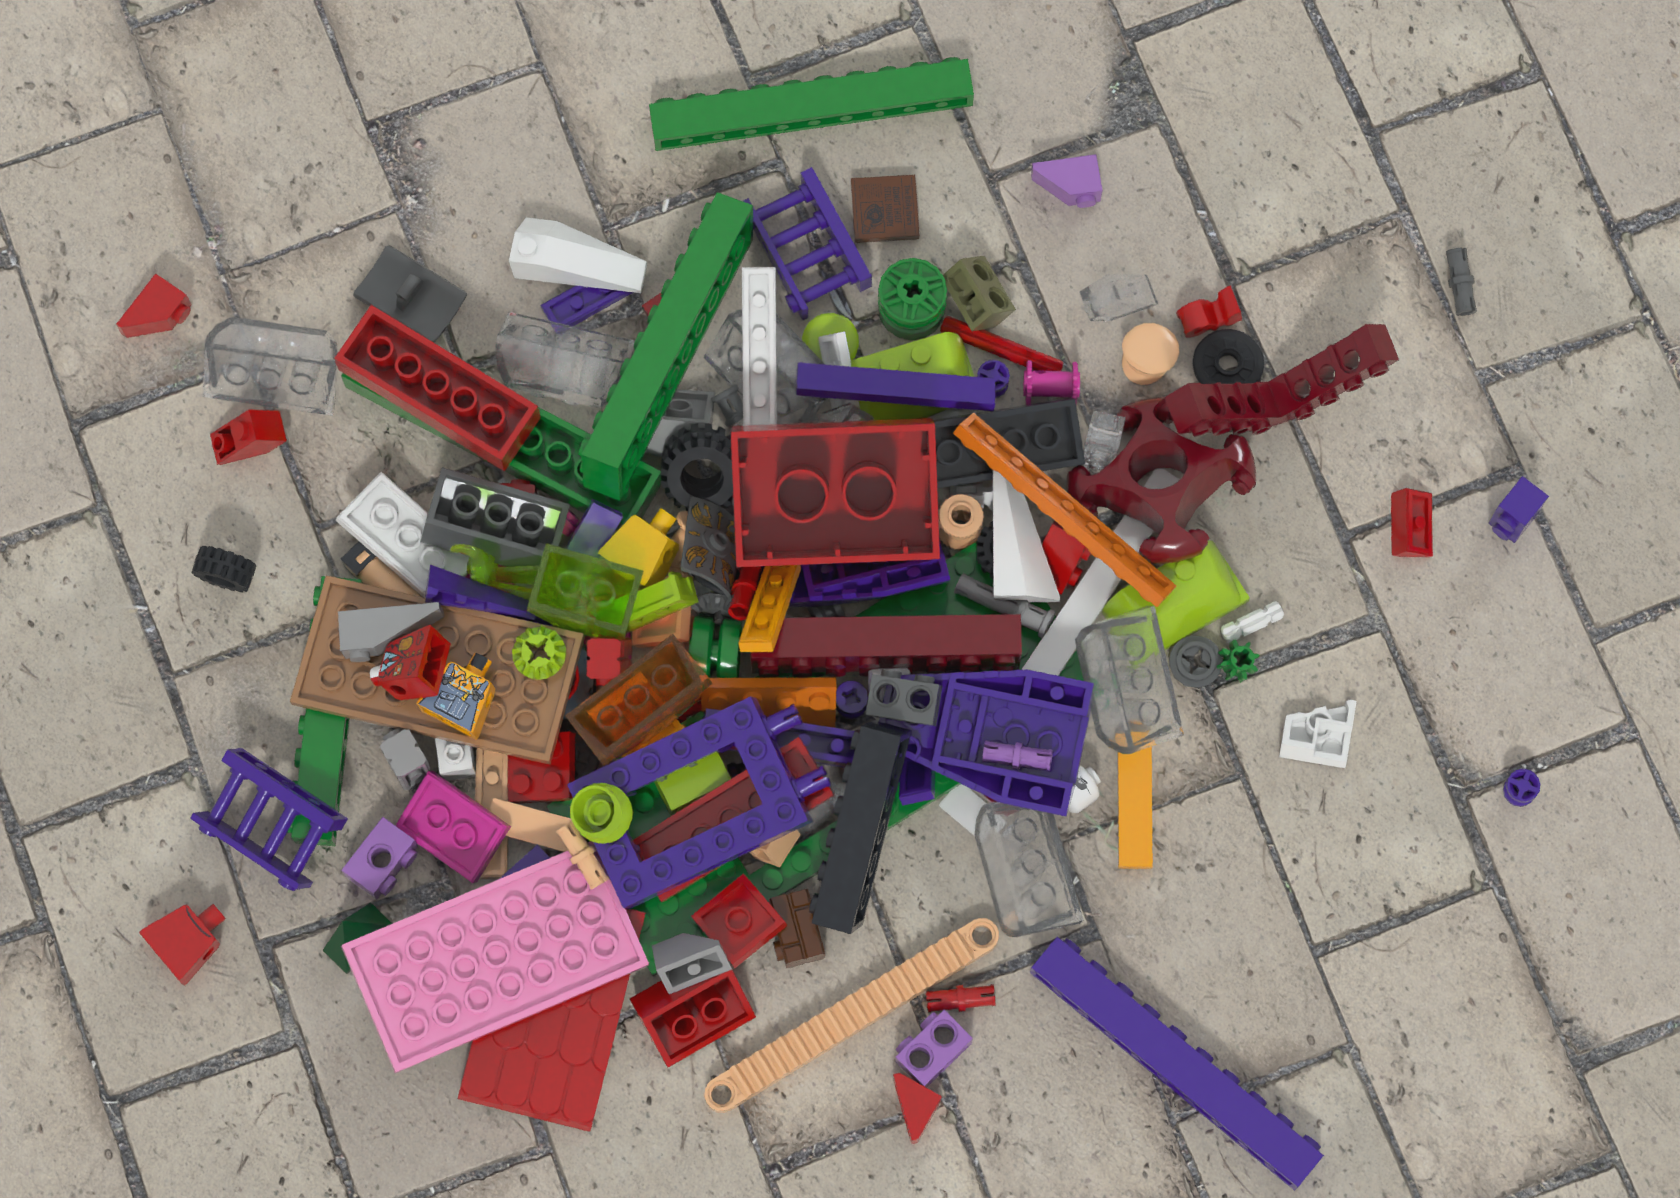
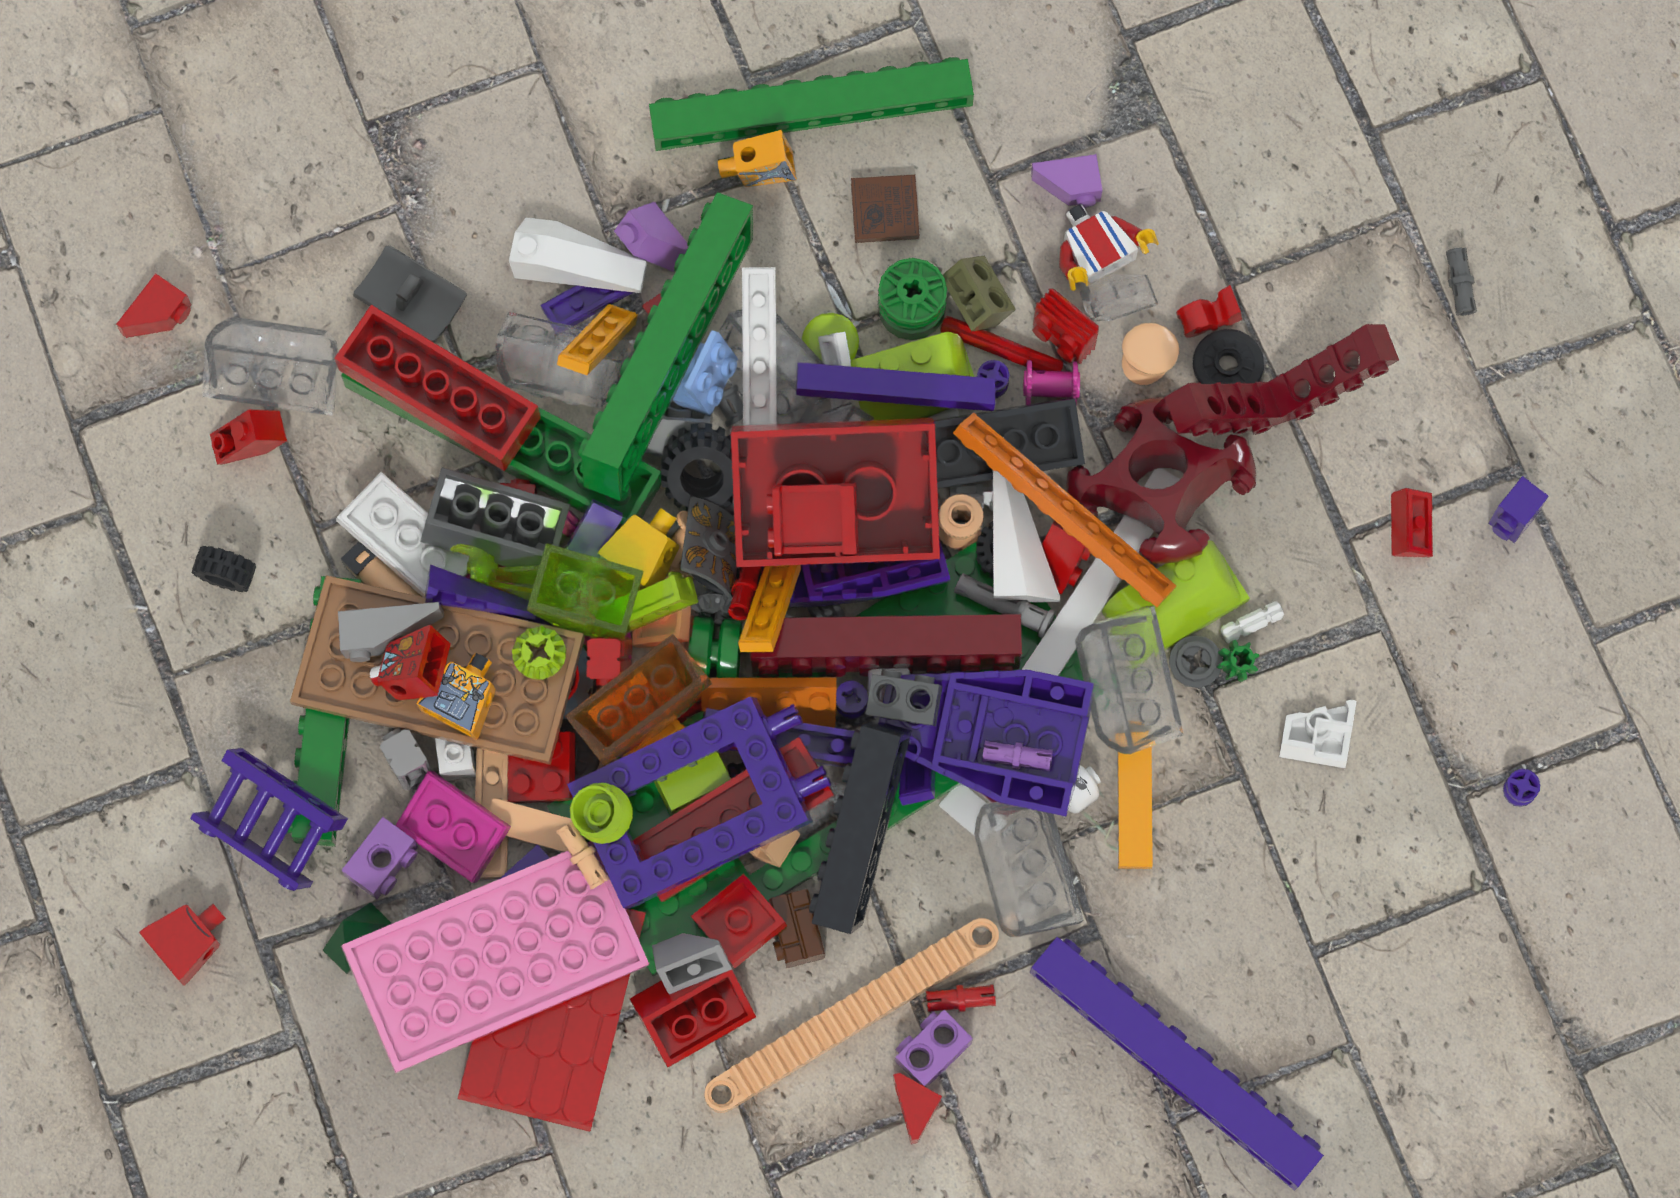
(597, 339): none -> light orange tile
(651, 236): none -> medium lavender slope
(707, 375): none -> light blue bracket
(760, 160): none -> light orange torso
(813, 518): none -> red panel
(839, 245): dark purple fence -> none
(1065, 327): none -> red brick
(1099, 246): none -> torso
(1102, 440): clear brick -> none

